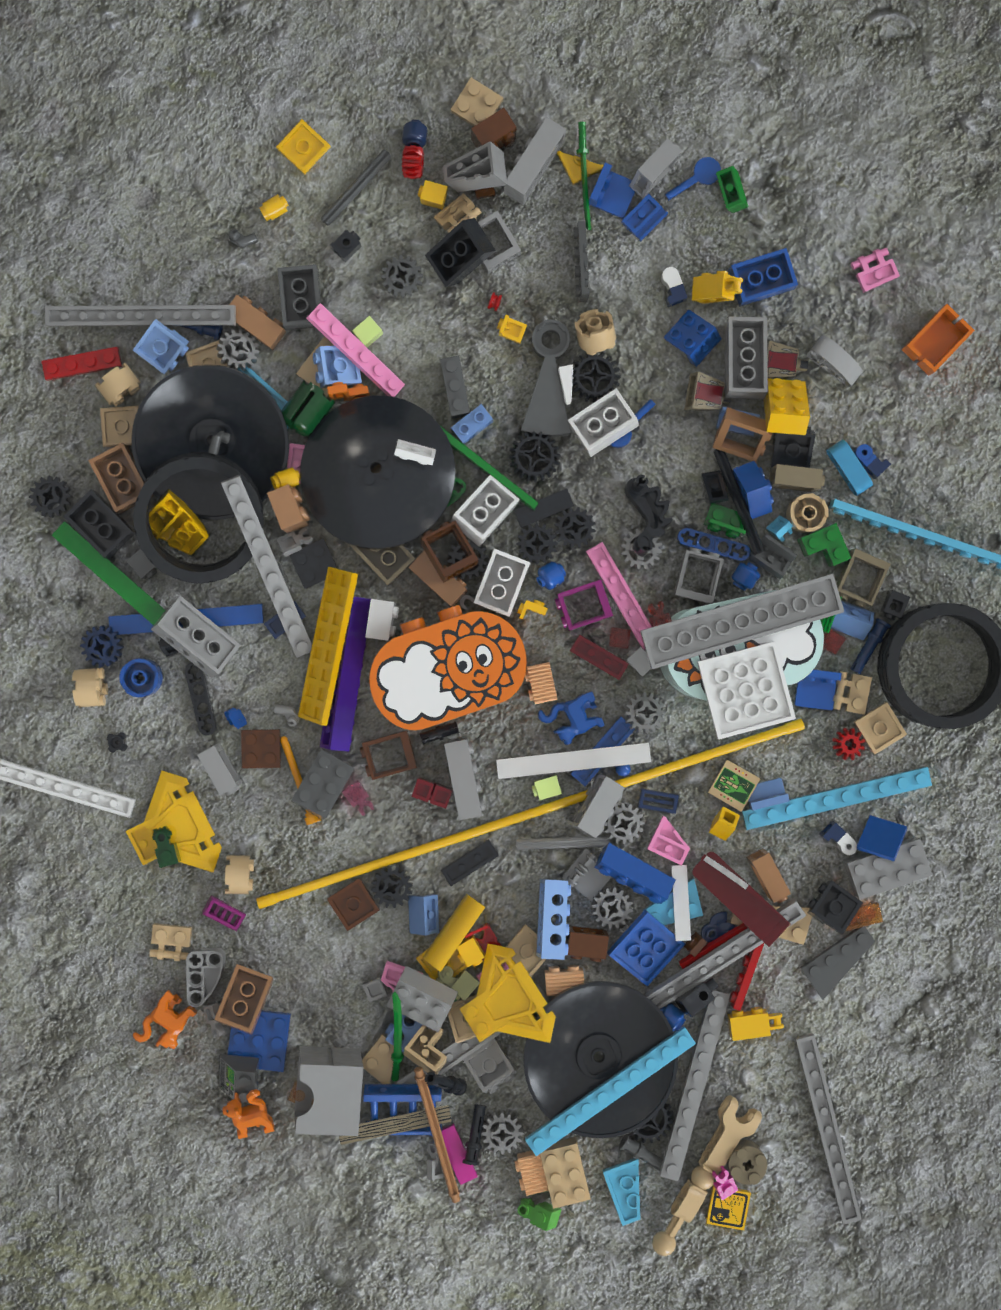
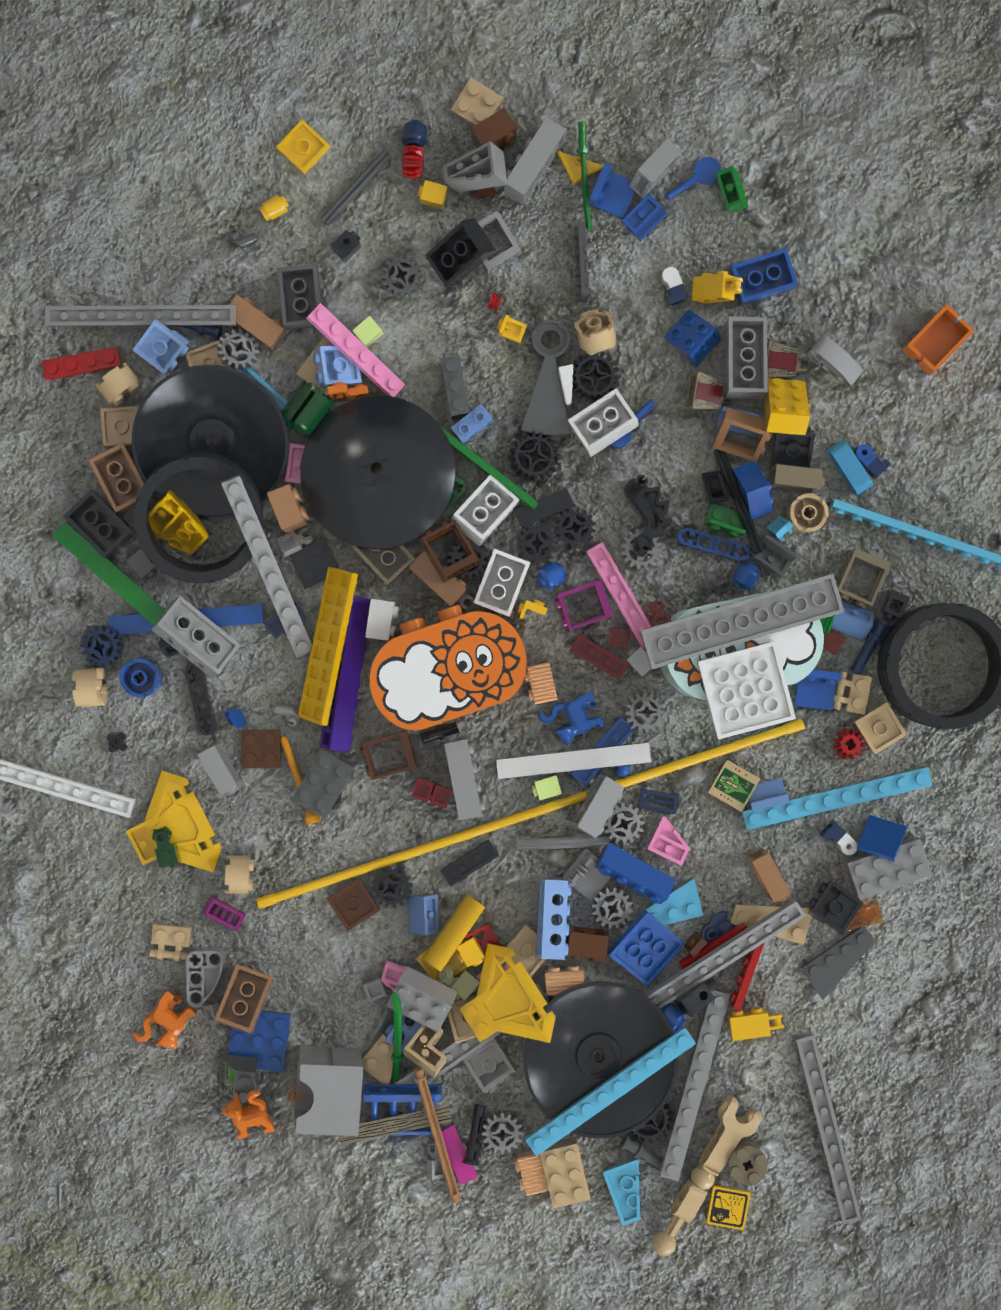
(47, 503): black gear -> none
(216, 441): dark grey arm -> none
(286, 477): yellow brick -> none
(357, 795): clear pink plate -> none
(415, 452): white plate -> none
(449, 1084): black pin -> none
(455, 211): tan plate -> none
(540, 1215): bright green brick -> none
(681, 903): white sticker -> none
(696, 553): light grey window -> none
(724, 823): yellow brick -> none
(724, 1184): plate -> none
(740, 898): dark red piece -> none
(829, 541): green brick -> none
(877, 275): bright pink plate -> none

